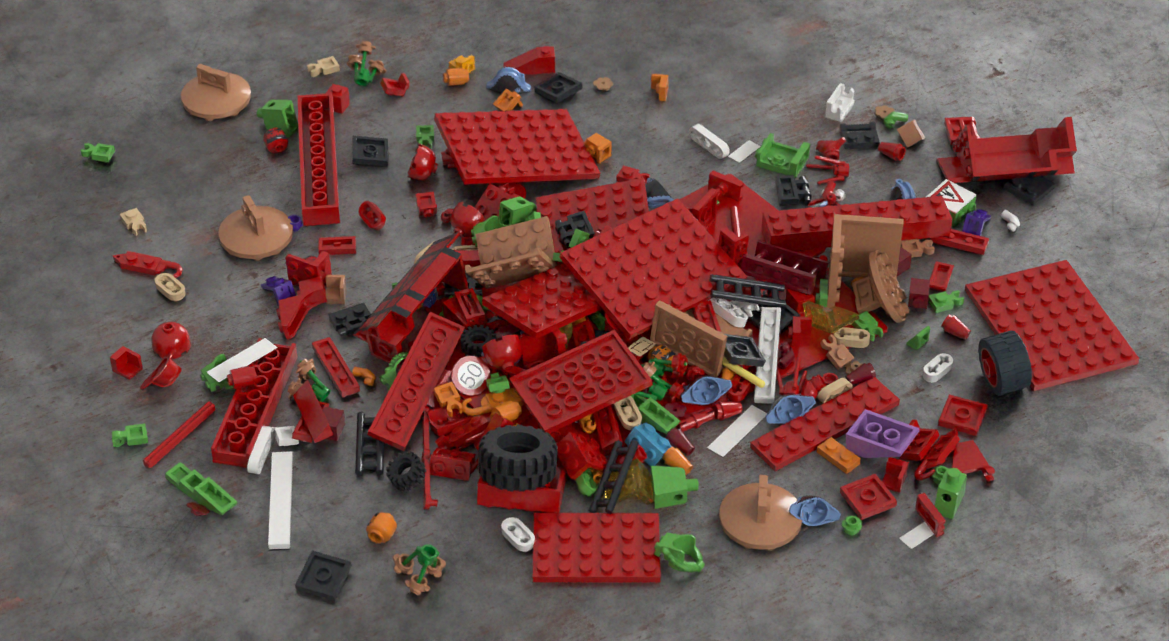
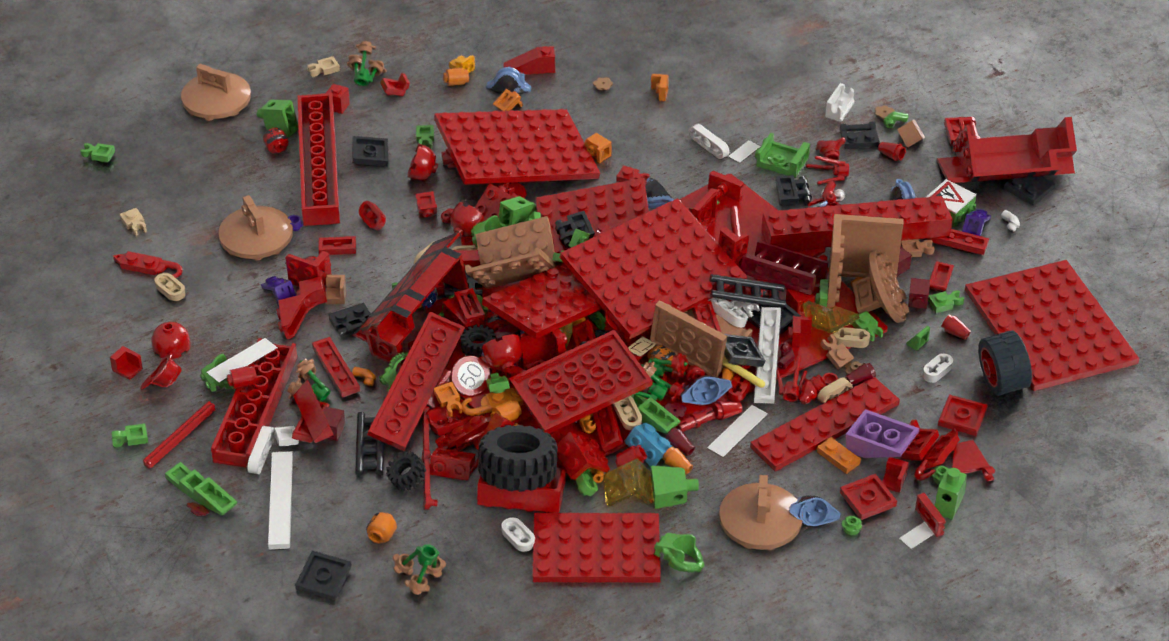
(558, 87): black plate -> none
(615, 486): black bar -> none
(789, 407): medium blue hat -> none

